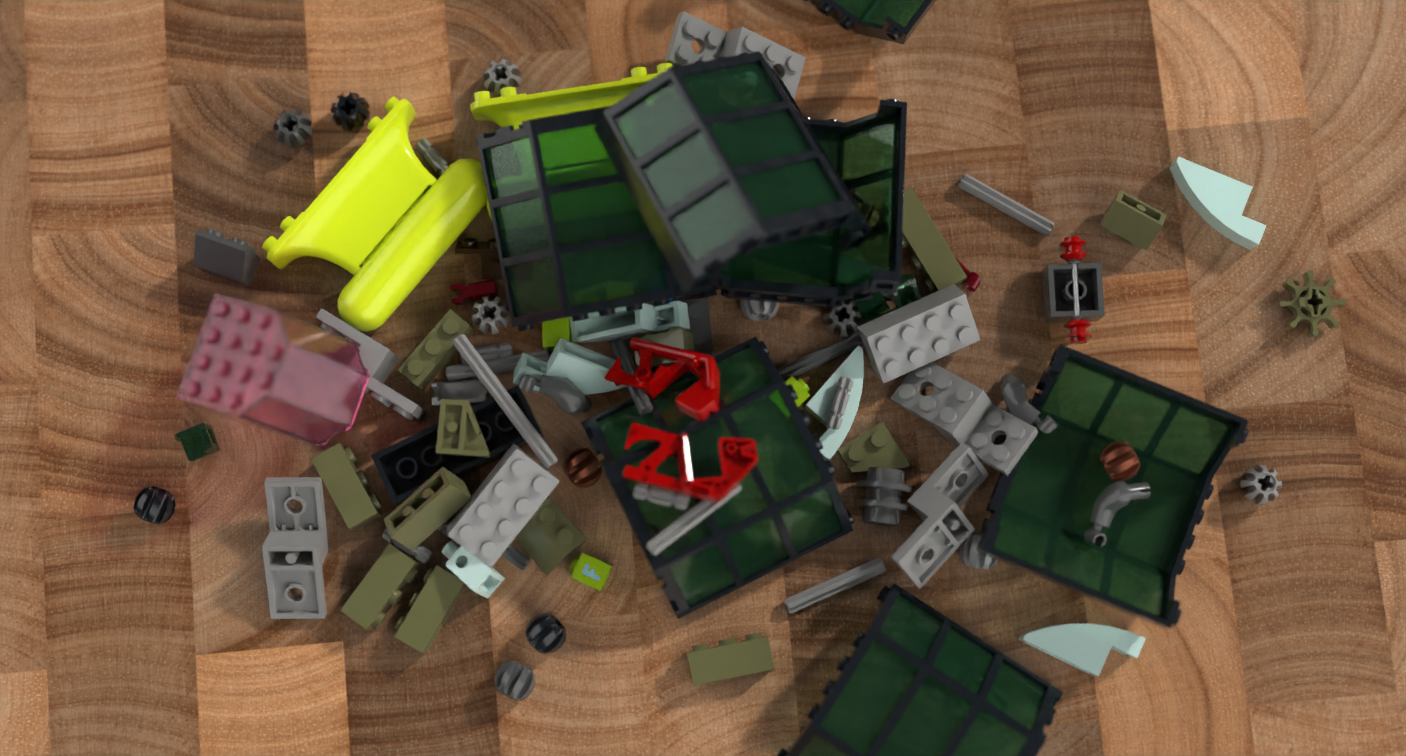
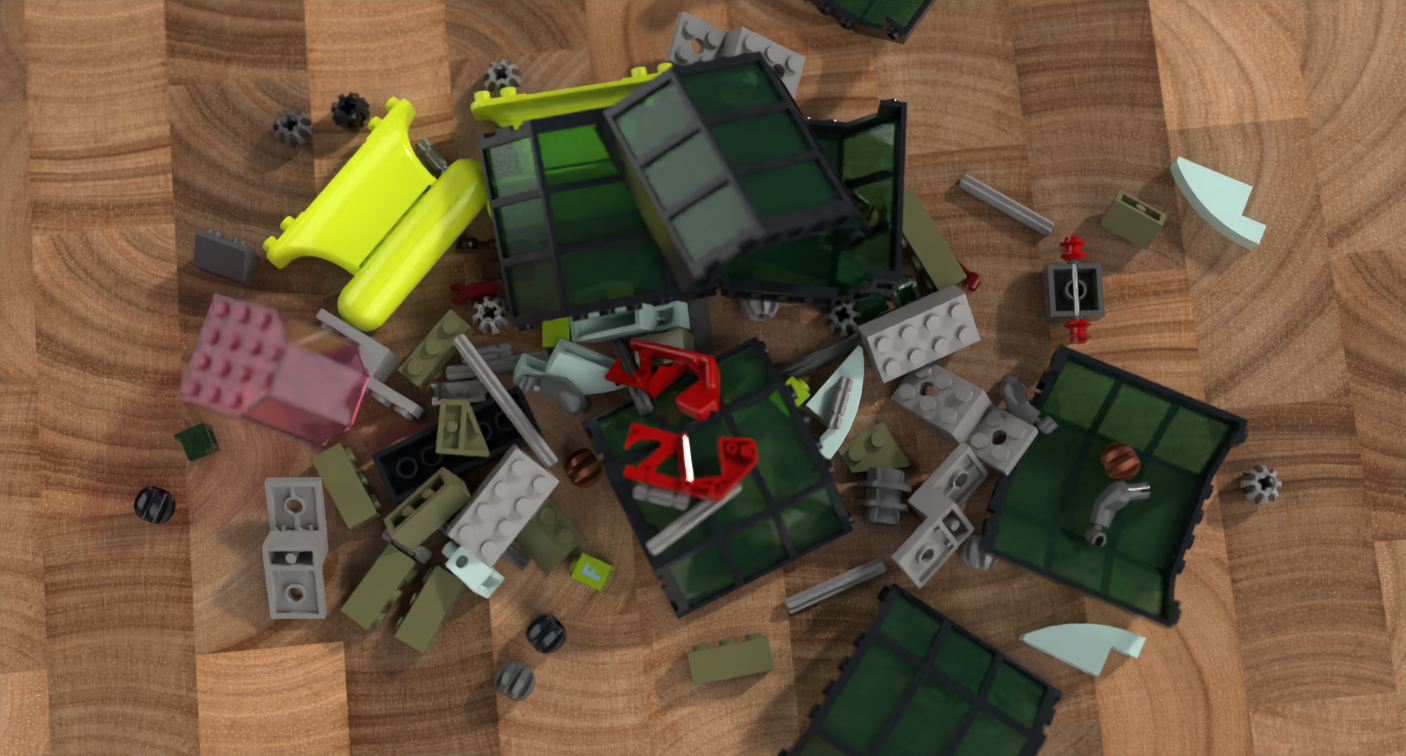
(1314, 295): olive gear -> none

